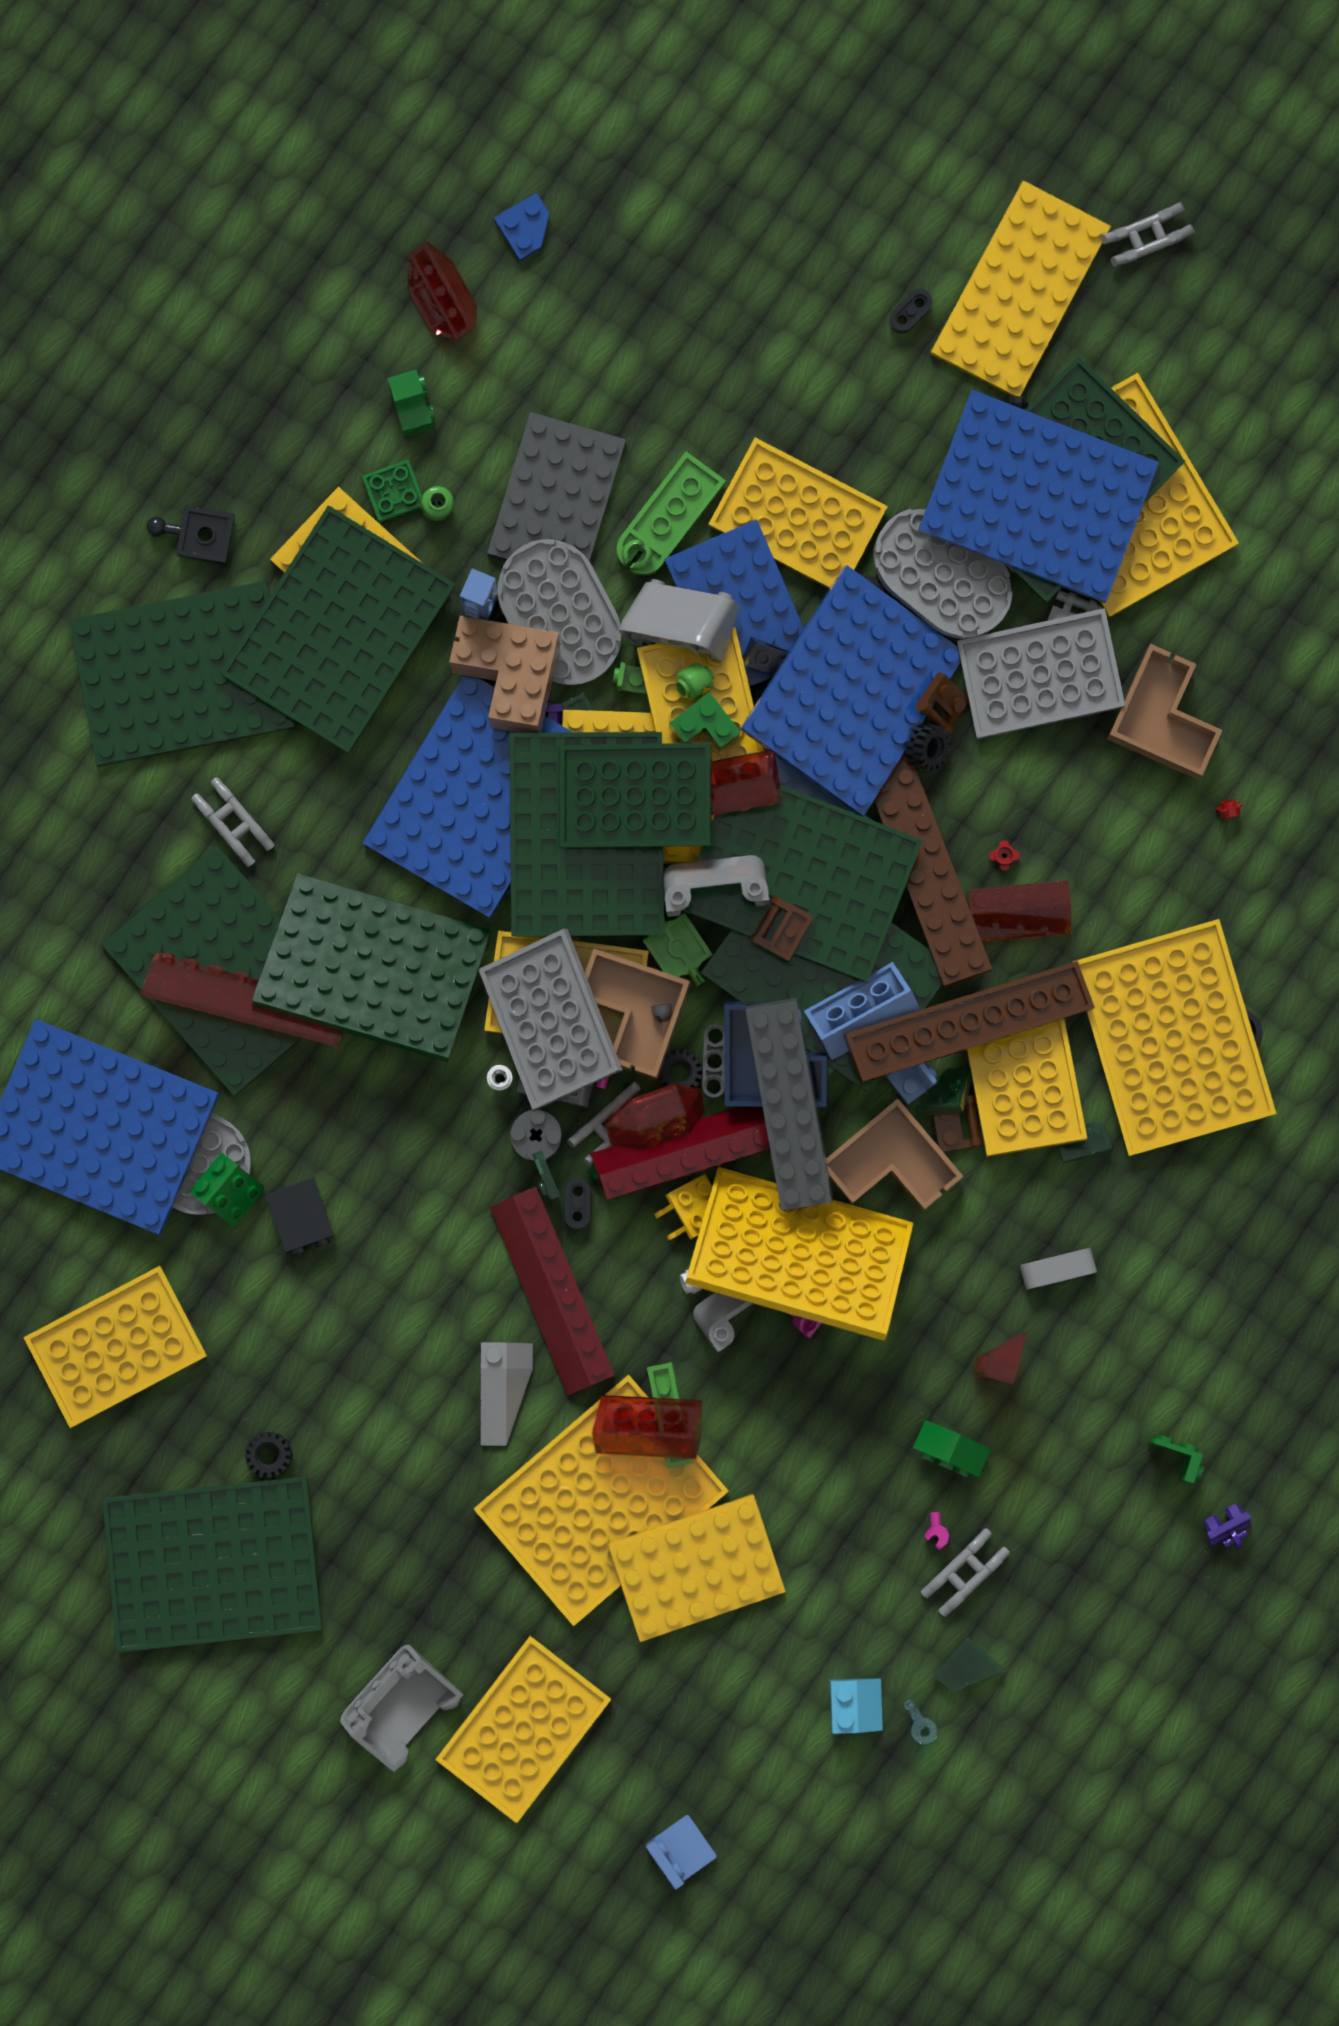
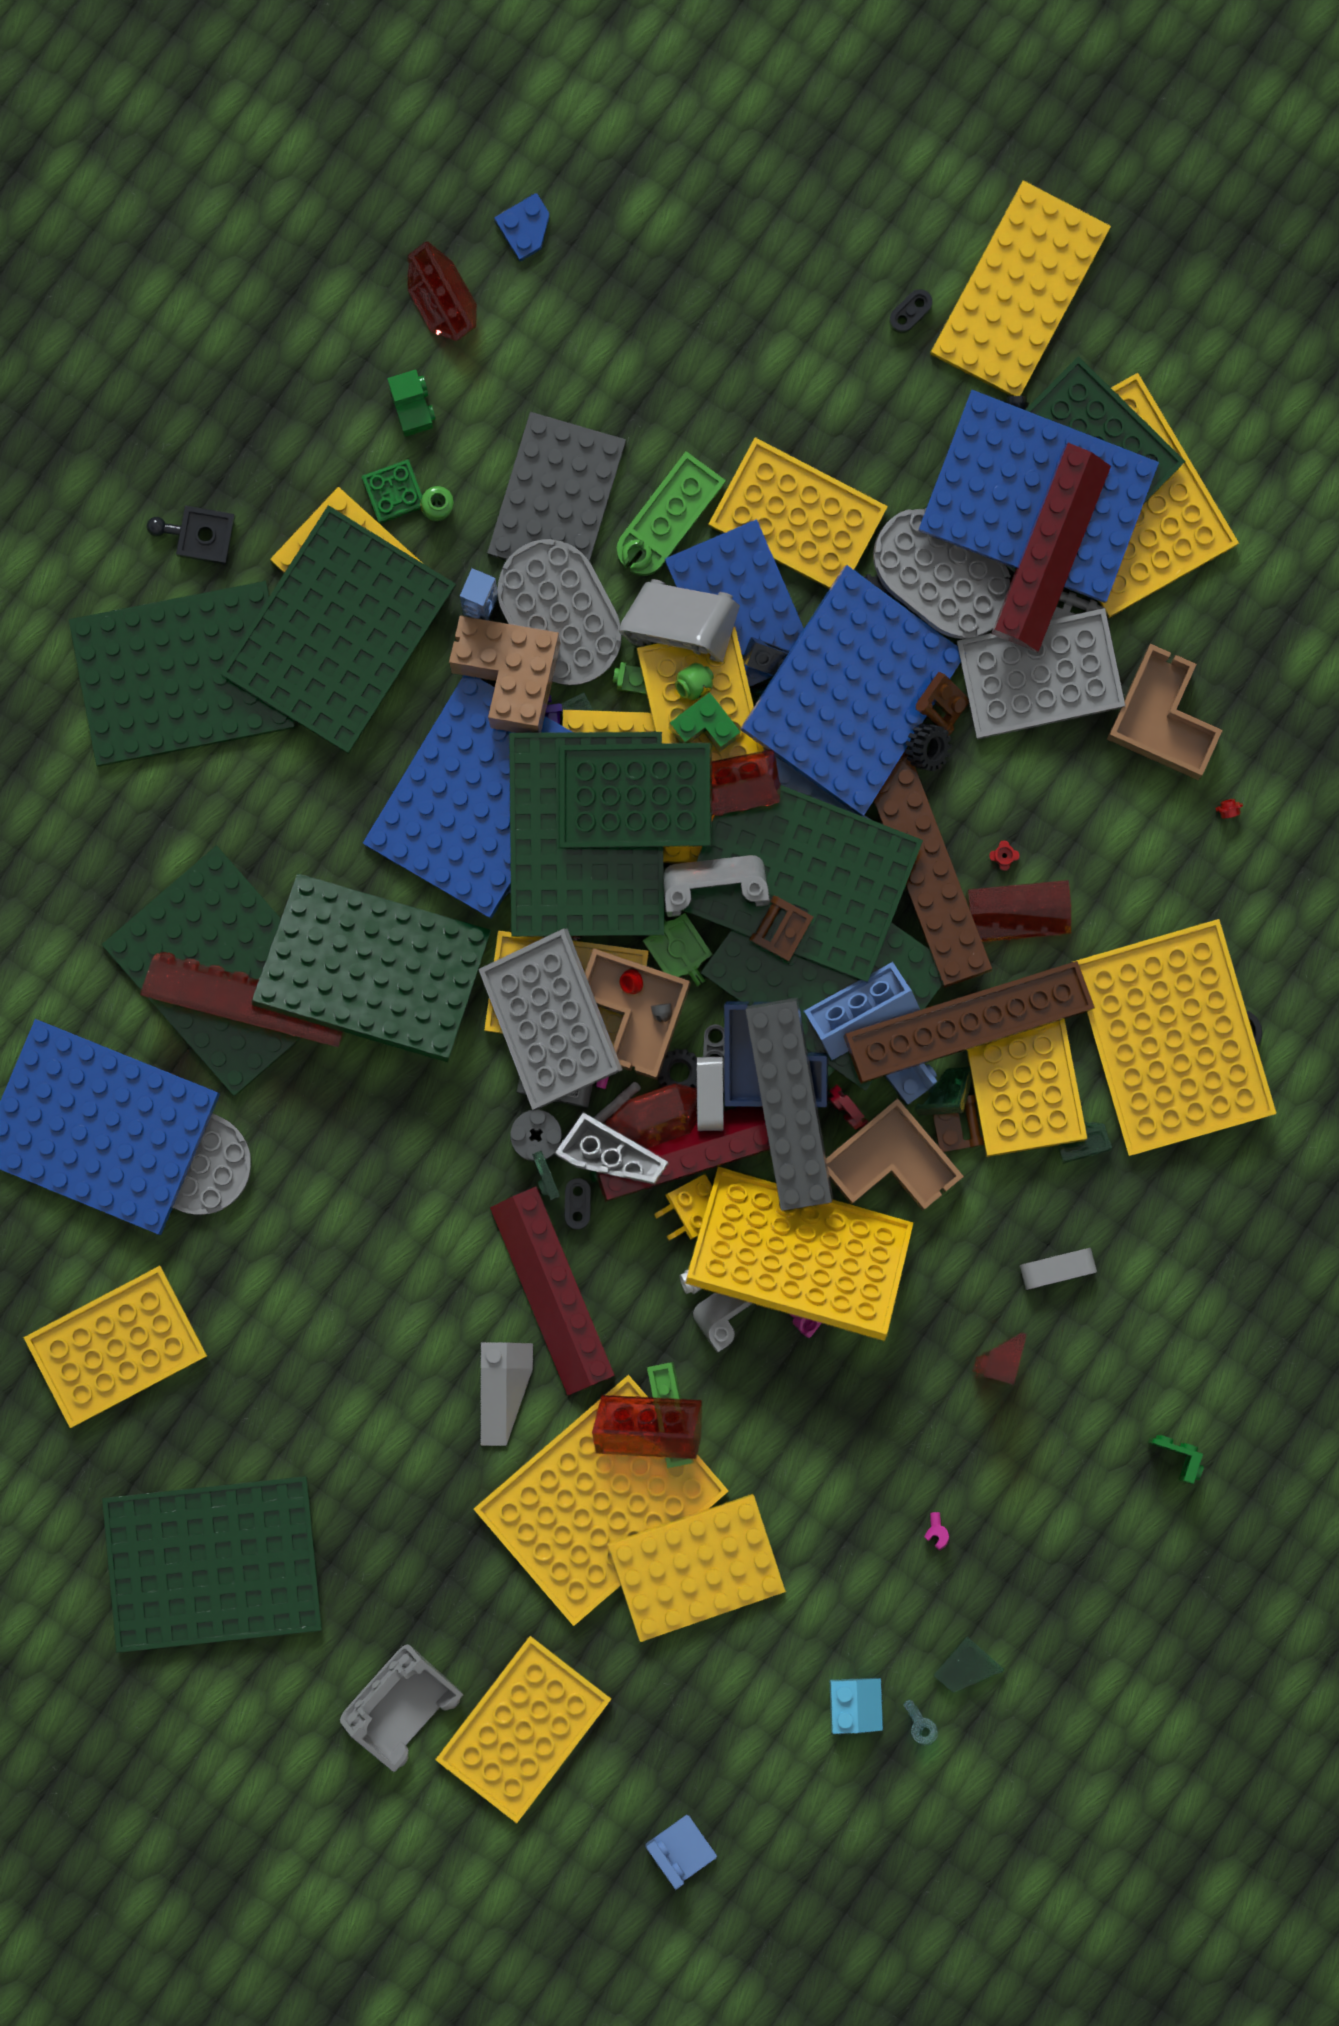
(227, 1189): green bracket -> none
(232, 837): light grey piece -> none
(279, 1443): black tyre -> none
(300, 1216): black brick -> none
(496, 1071): white cone -> none
(603, 1150): none -> light grey wedge
(631, 981): none -> red plate
(709, 1094): none -> light grey beam
(853, 1114): none -> dark red plate
(951, 1450): green brick -> none
(964, 1589): light grey piece -> none
(1051, 548): none -> dark red slope
(1155, 223): light grey piece -> none
(1228, 1530): dark purple hips -> none

